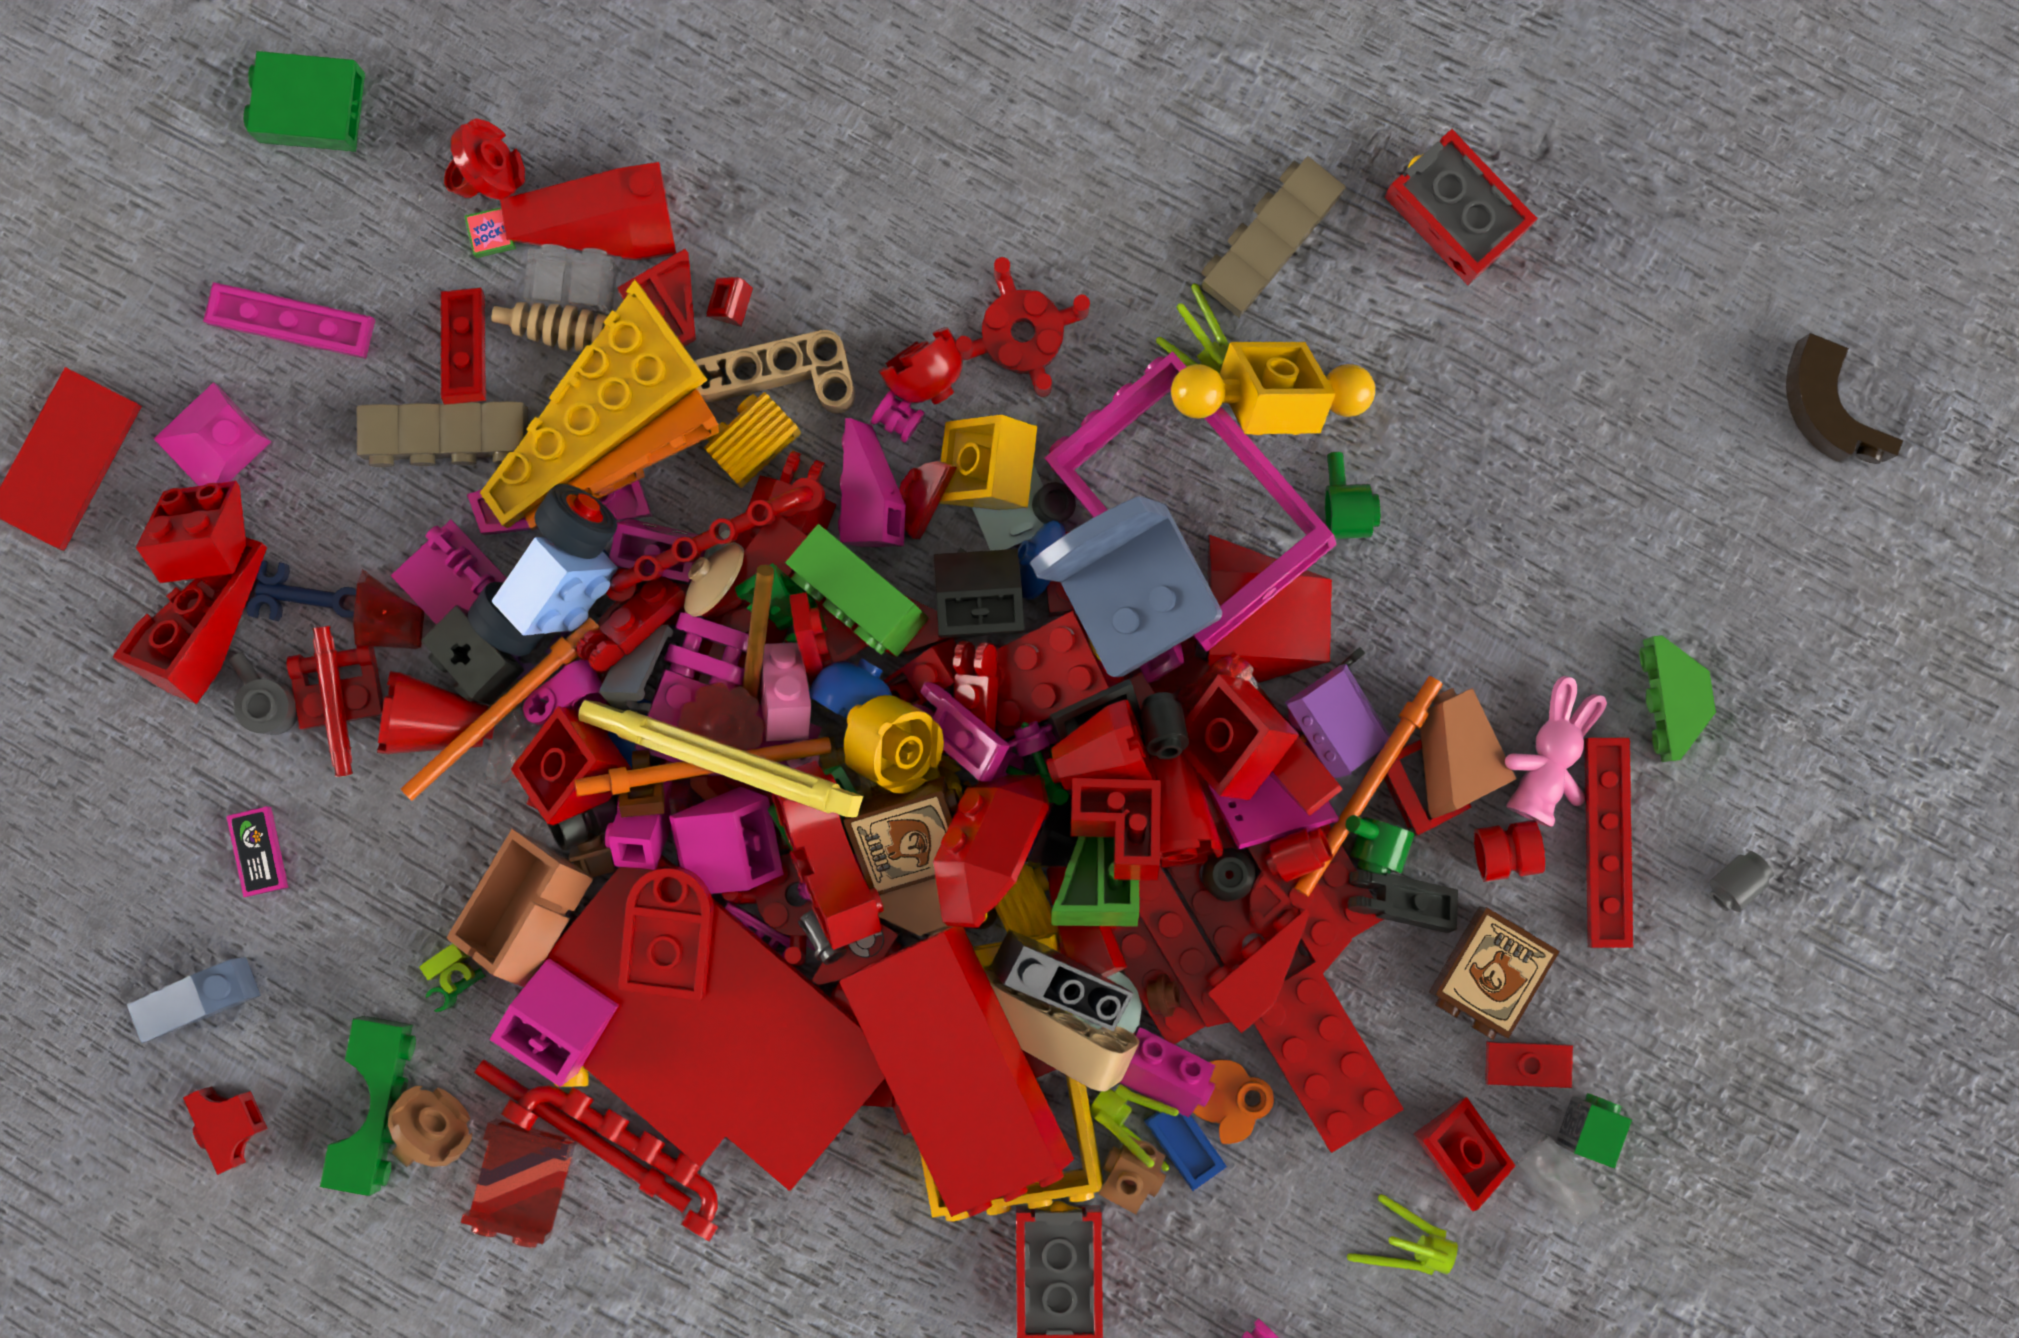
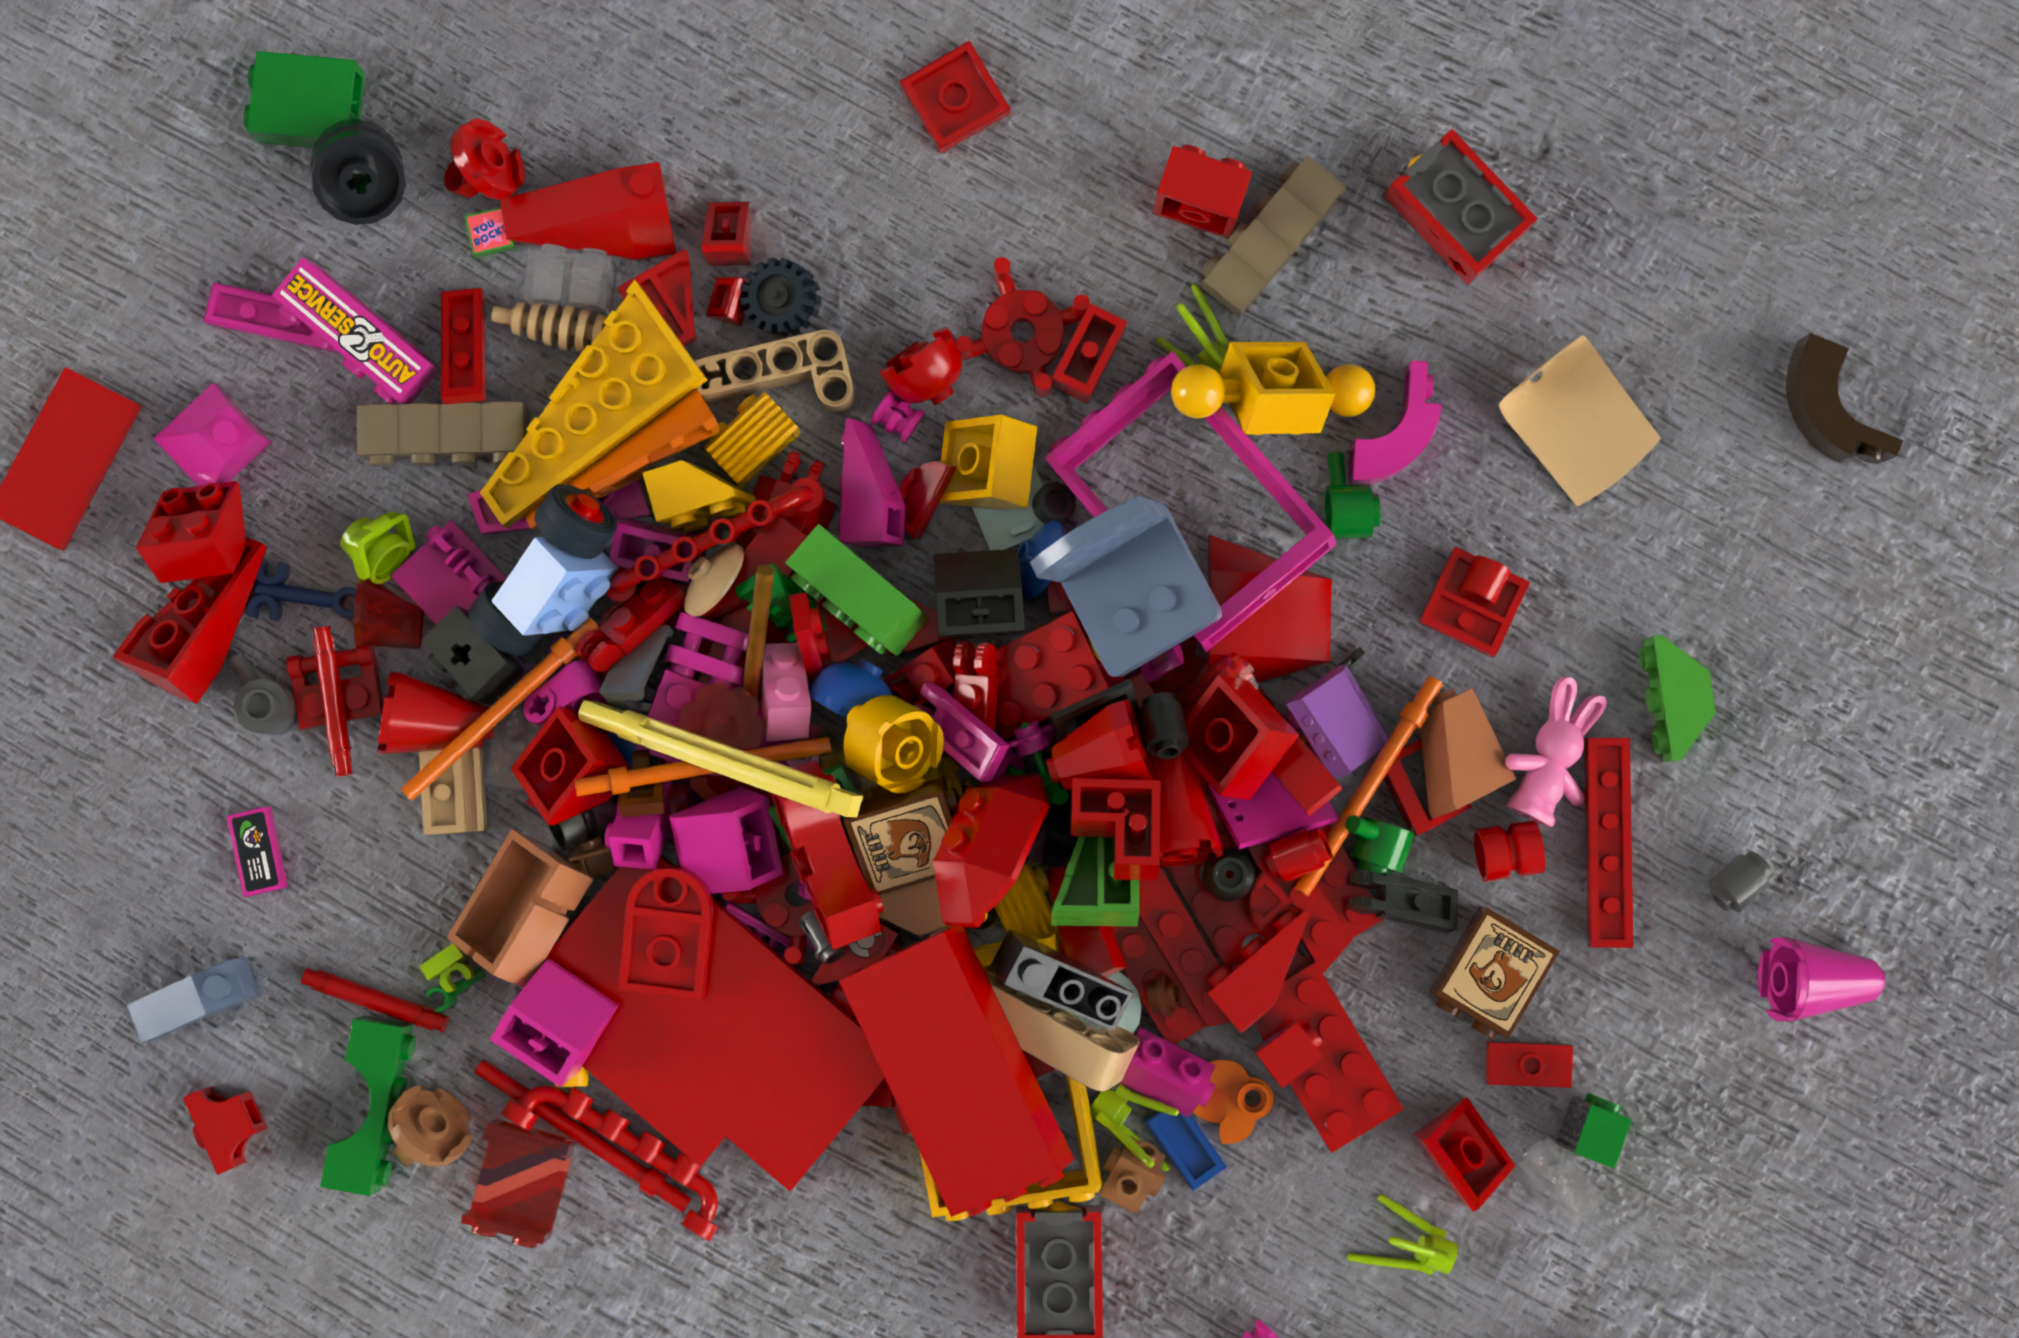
(355, 332): none -> brick
(361, 196): none -> black wheel
(374, 1000): none -> red piece
(375, 548): none -> lime piece
(456, 797): none -> tan plate
(691, 495): none -> yellow slope
(727, 234): none -> red slope
(780, 297): none -> black wheel
(955, 97): none -> red tile
(1089, 353): none -> red brick
(1202, 190): none -> red brick
(1290, 1052): none -> red brick
(1386, 456): none -> dark pink arch
(1474, 601): none -> red plate
(1579, 422): none -> tan piece
(1814, 979): none -> dark pink cone

